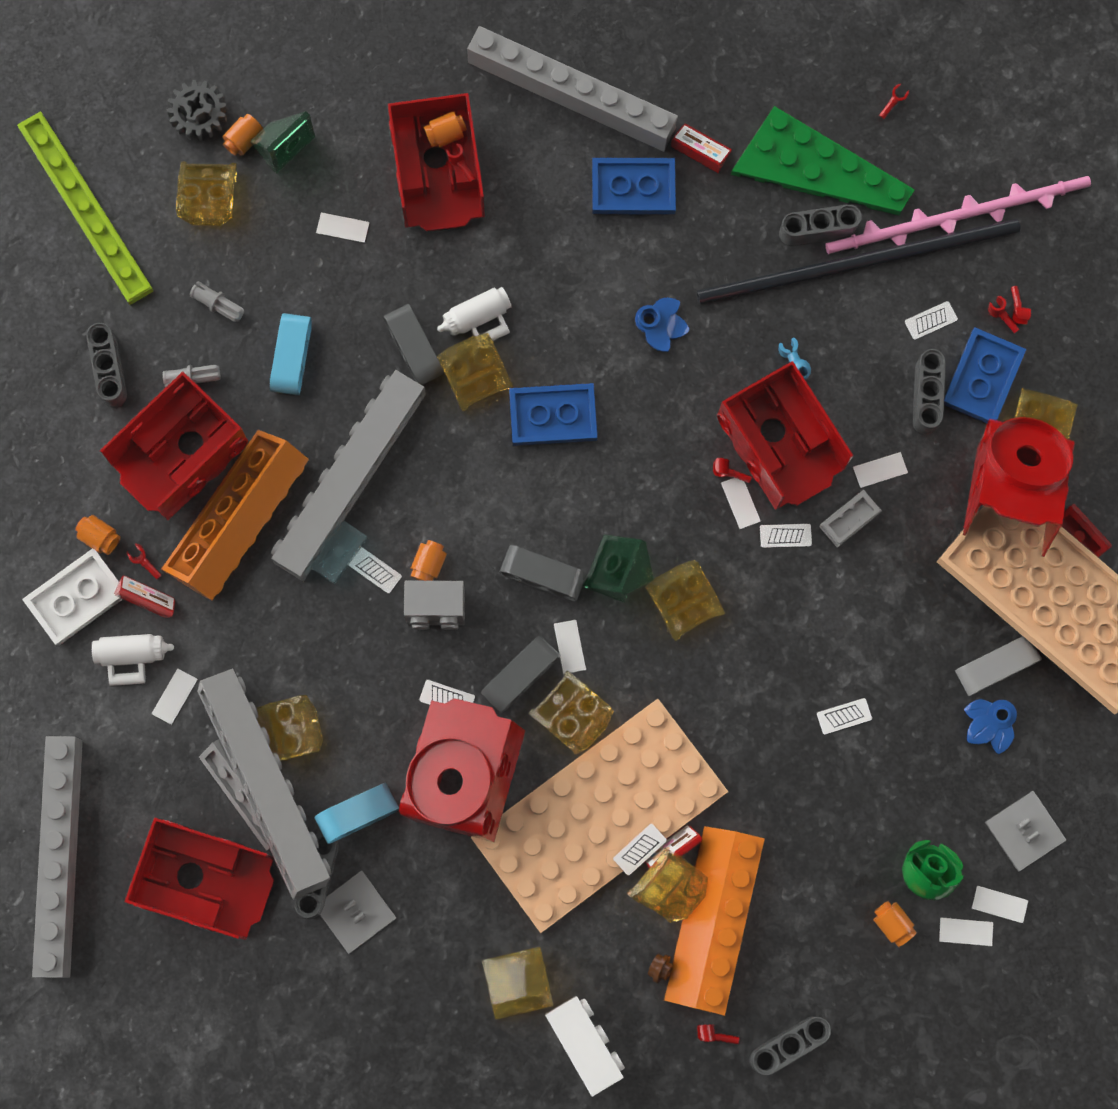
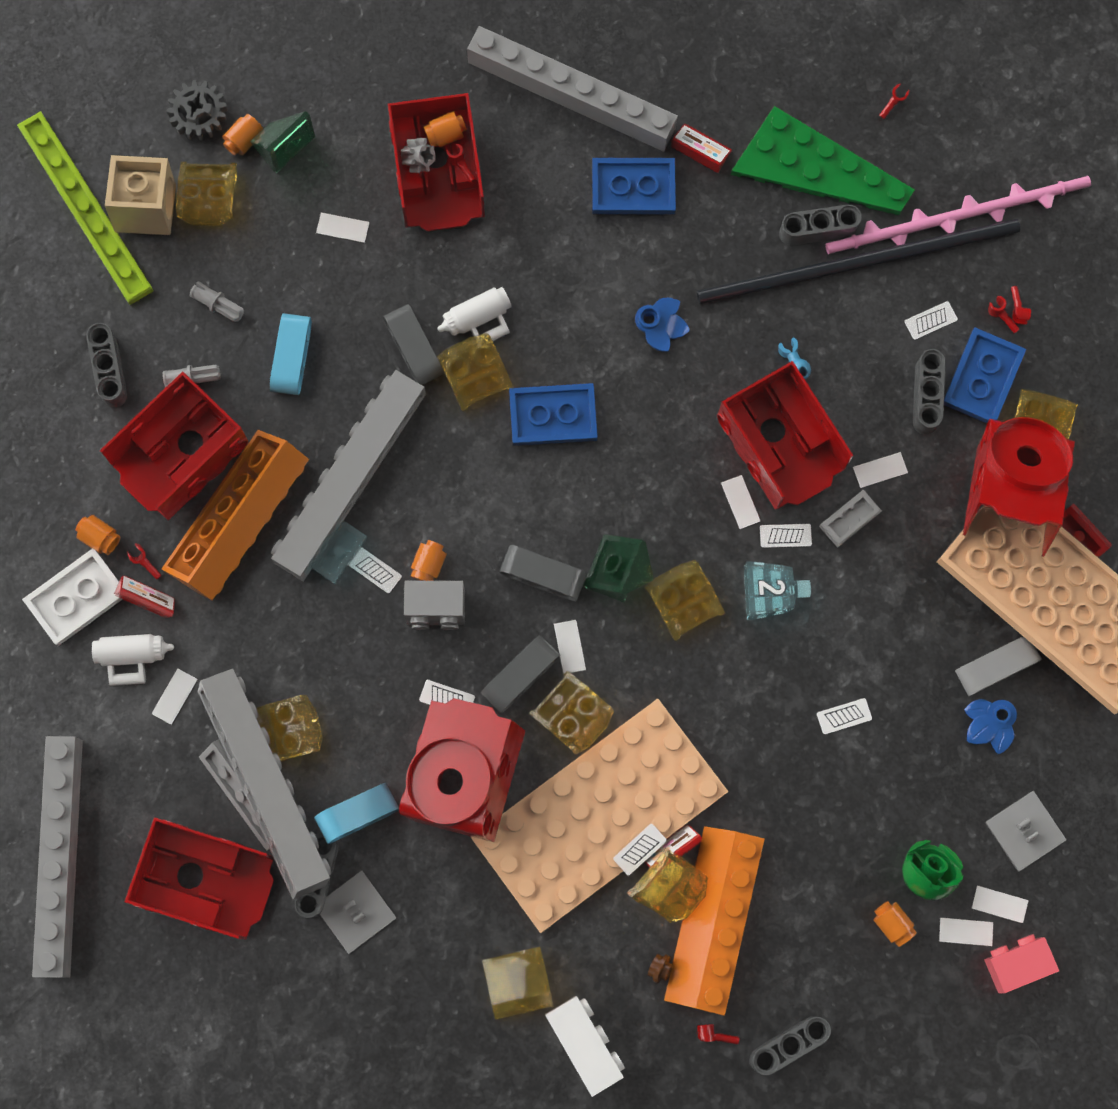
(140, 195): none -> tan brick
(418, 155): none -> light grey gear
(721, 469): red hand -> none
(771, 589): none -> clear light blue torso
(1021, 964): none -> coral brick

